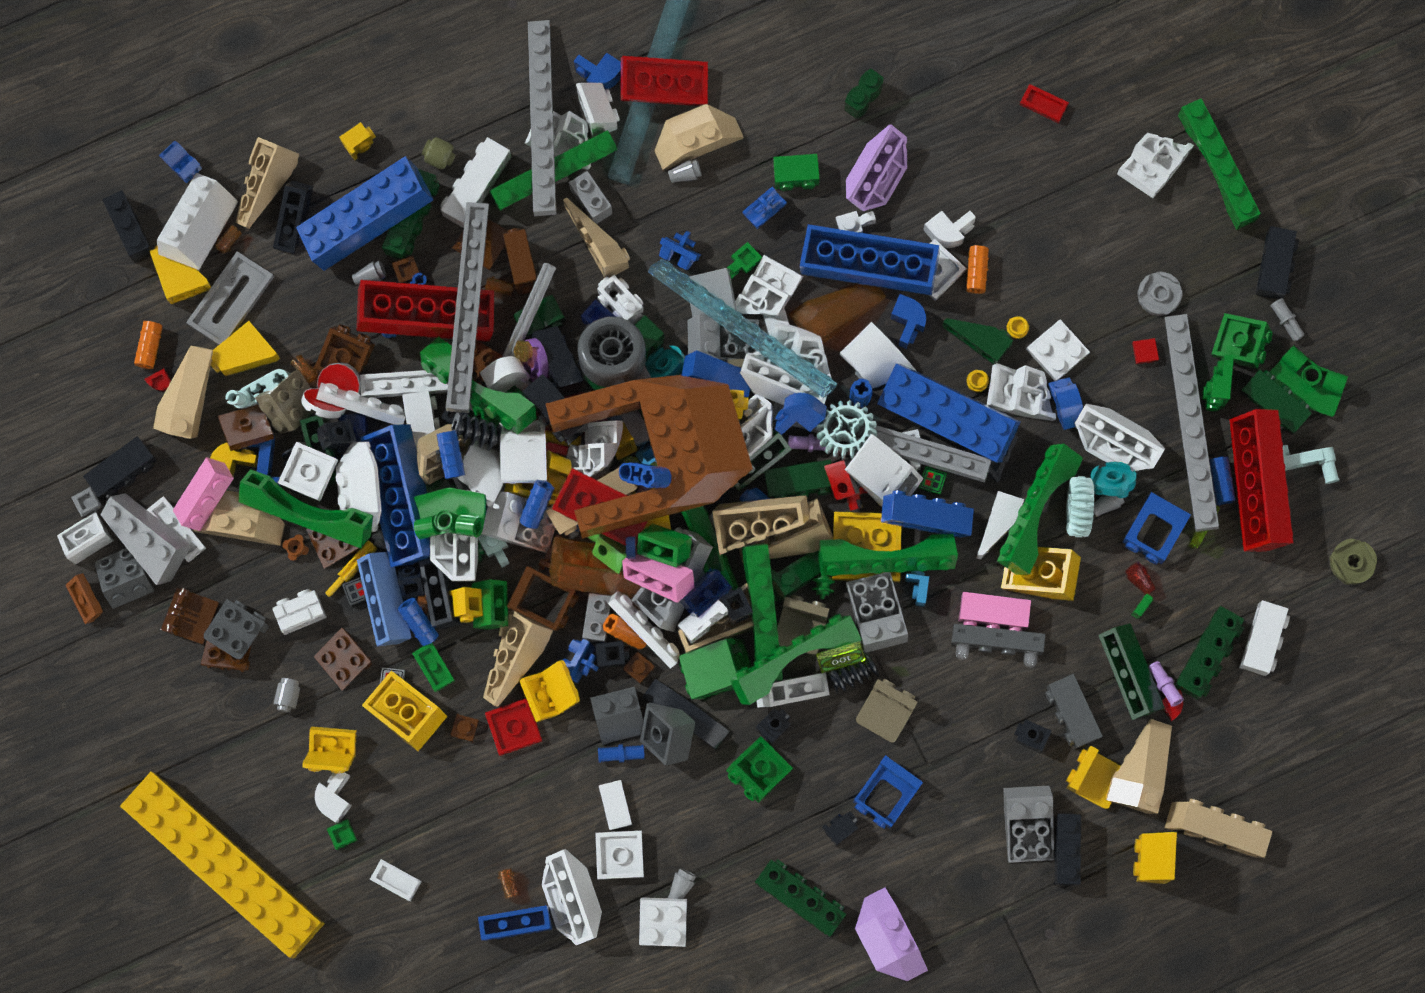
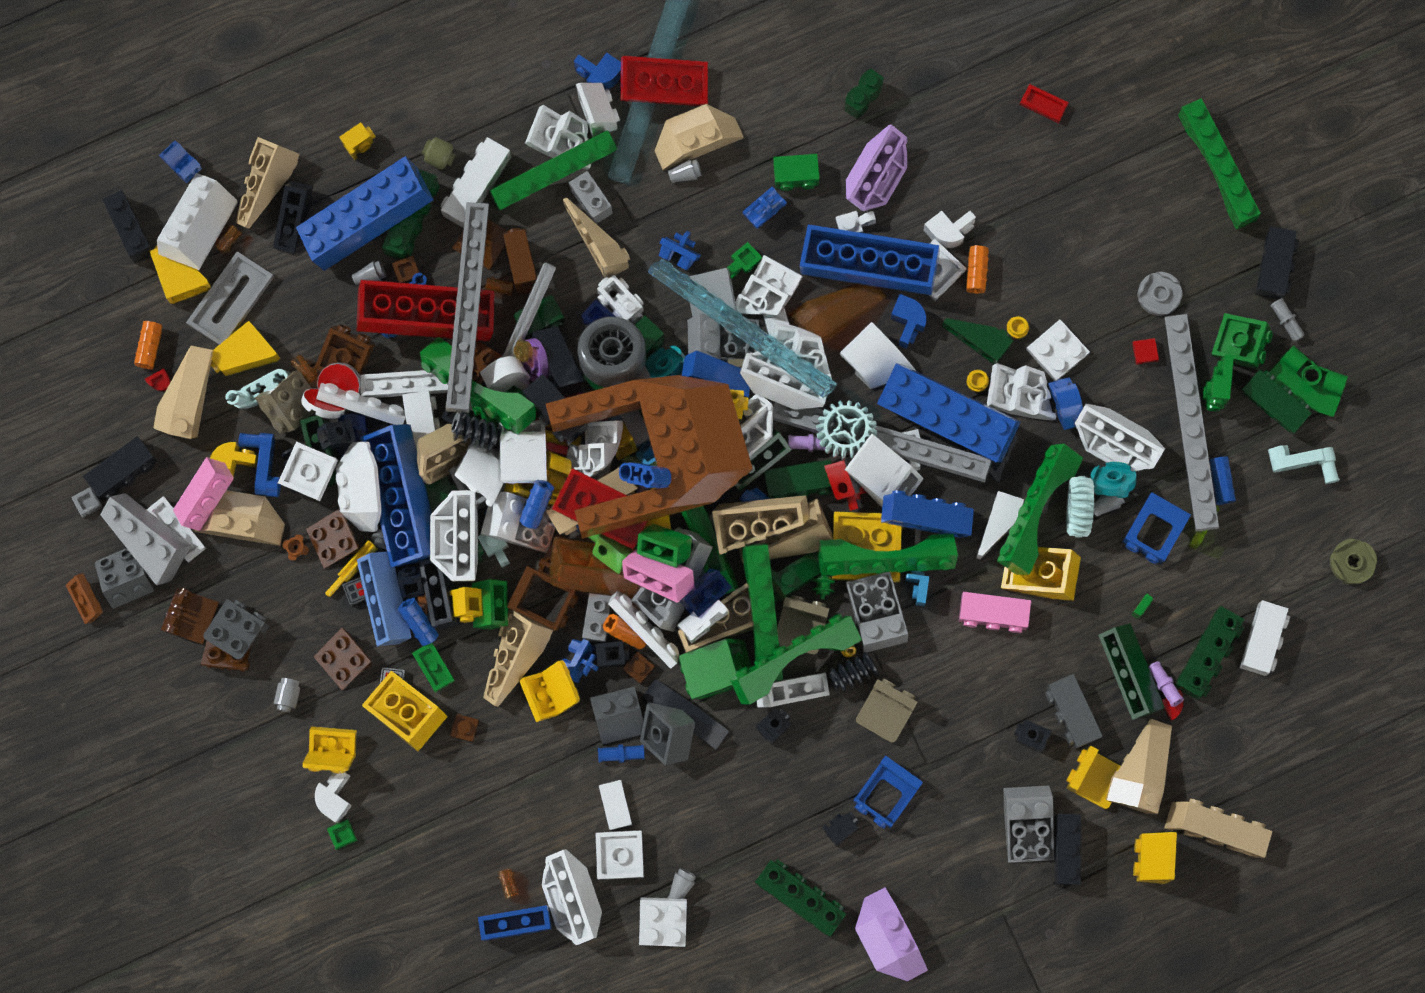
(84, 538): white slope -> none
(222, 865): yellow brick -> none
(245, 427): reddish brown plate -> none
(267, 496): green arch -> none
(299, 611): white brick -> none
(395, 880): white tile -> none
(450, 454): blue axle -> none
(462, 507): green panel -> none
(513, 727): red tile -> none
(541, 118): light grey plate -> none
(630, 547): dark blue tile -> none
(744, 610): black brick -> none
(758, 770): green plate -> none
(801, 408): blue brick -> none
(840, 657): clear neon green tile -> none
(863, 386): blue axle -> none
(932, 480): green tile -> none
(997, 639): dark grey piece -> none
(1140, 578): clear red cone -> none
(1153, 163): white slope -> none
(1261, 480): red brick -> none

